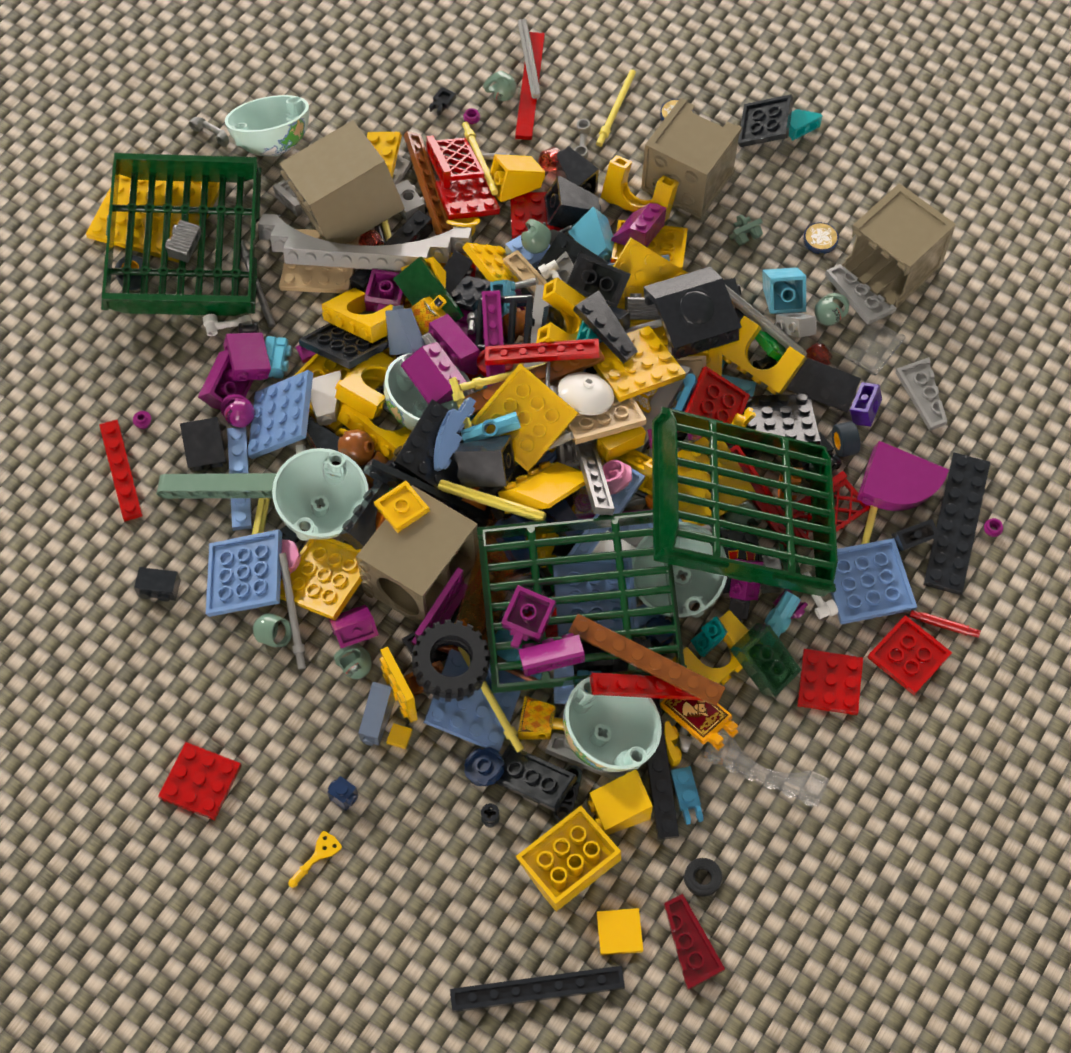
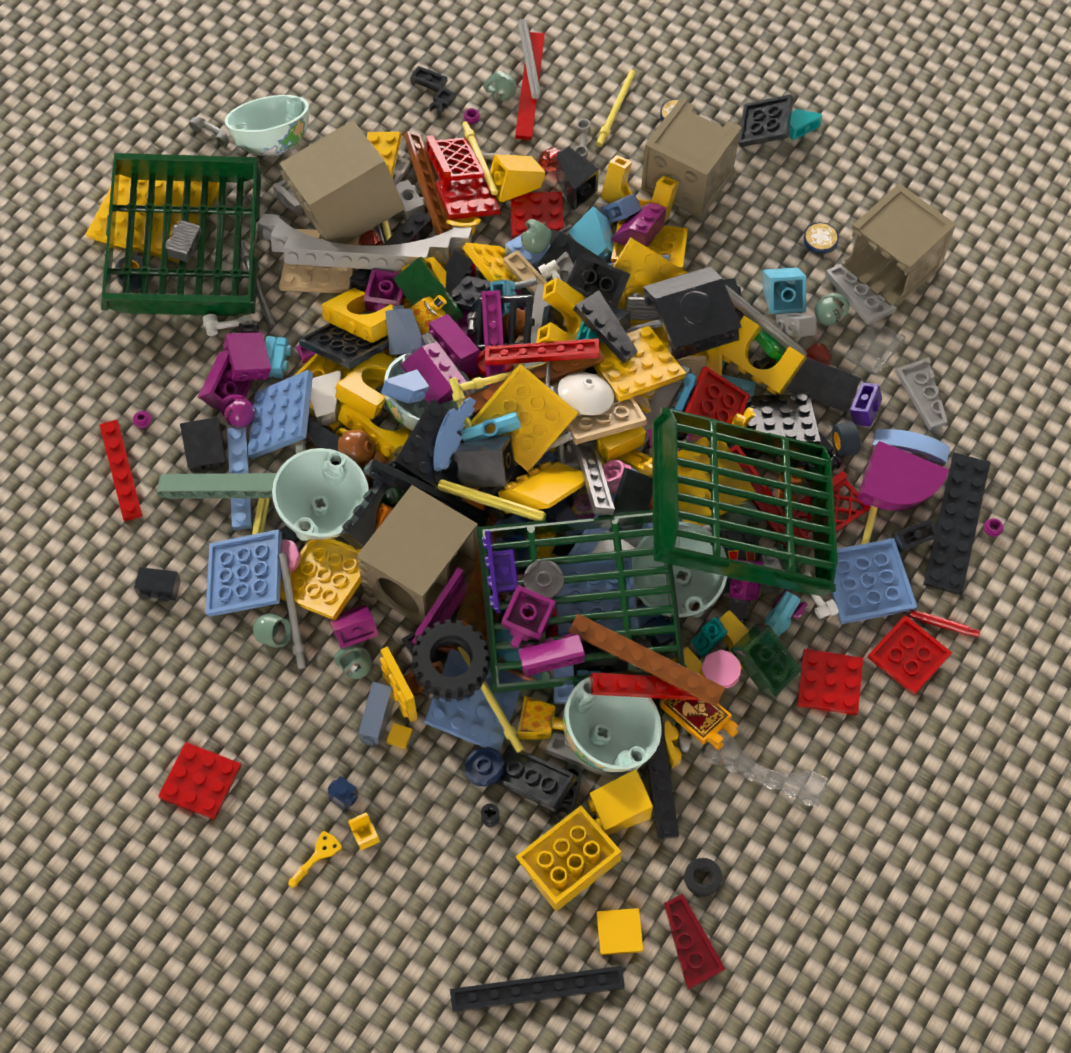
(363, 831): none -> yellow bracket
(401, 506): yellow tile -> none
(406, 387): none -> medium blue slope
(428, 78): none -> black plate
(502, 571): none -> dark purple bracket
(544, 578): none -> flat silver tile
(568, 203): black slope -> none
(621, 208): none -> medium blue slope
(633, 494): none -> black tile
(686, 793): dark azure hinge -> none
(722, 668): none -> bright pink hat
(740, 233): sand green hips -> none
(914, 442): none -> light blue slope

